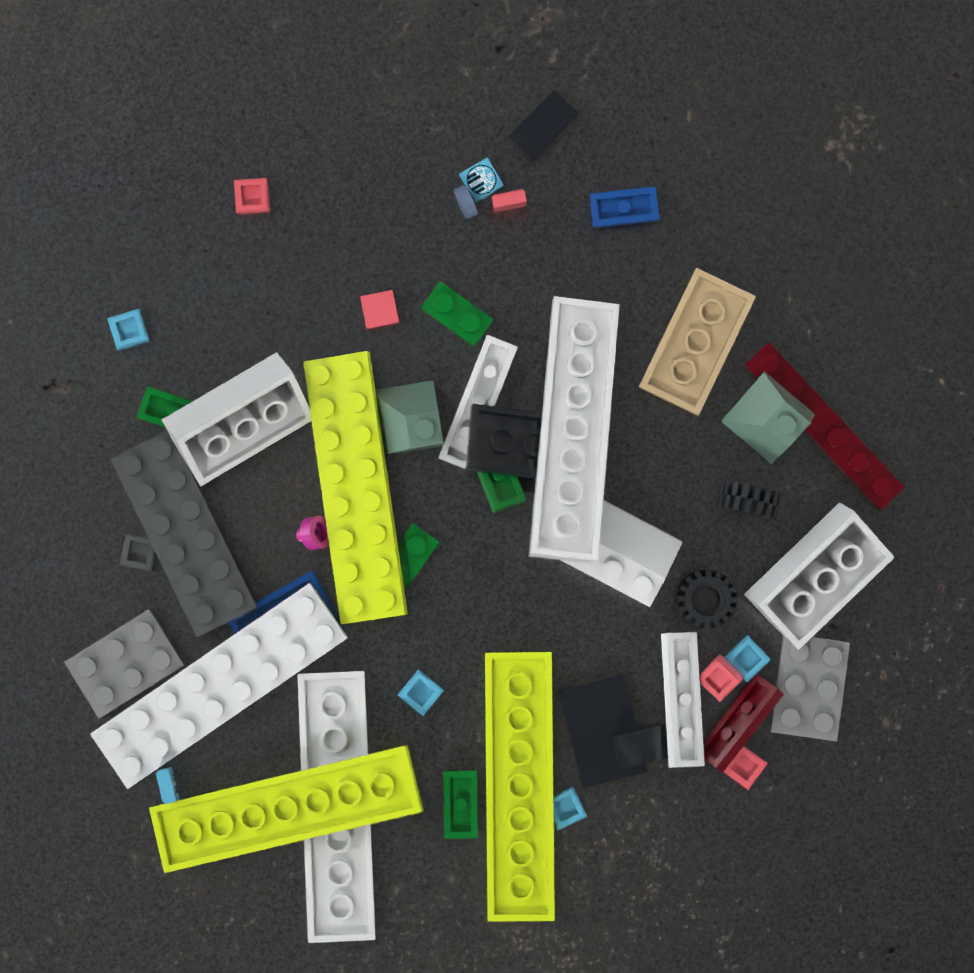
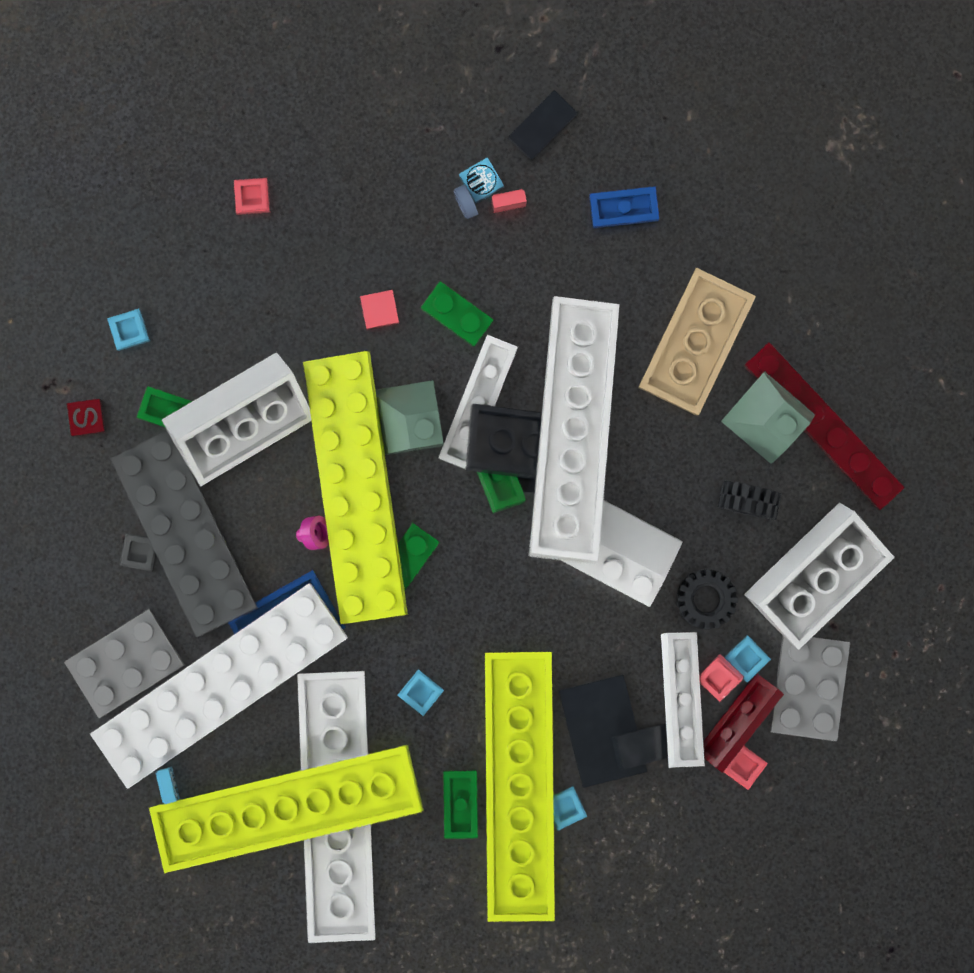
(86, 417): none -> dark red tile

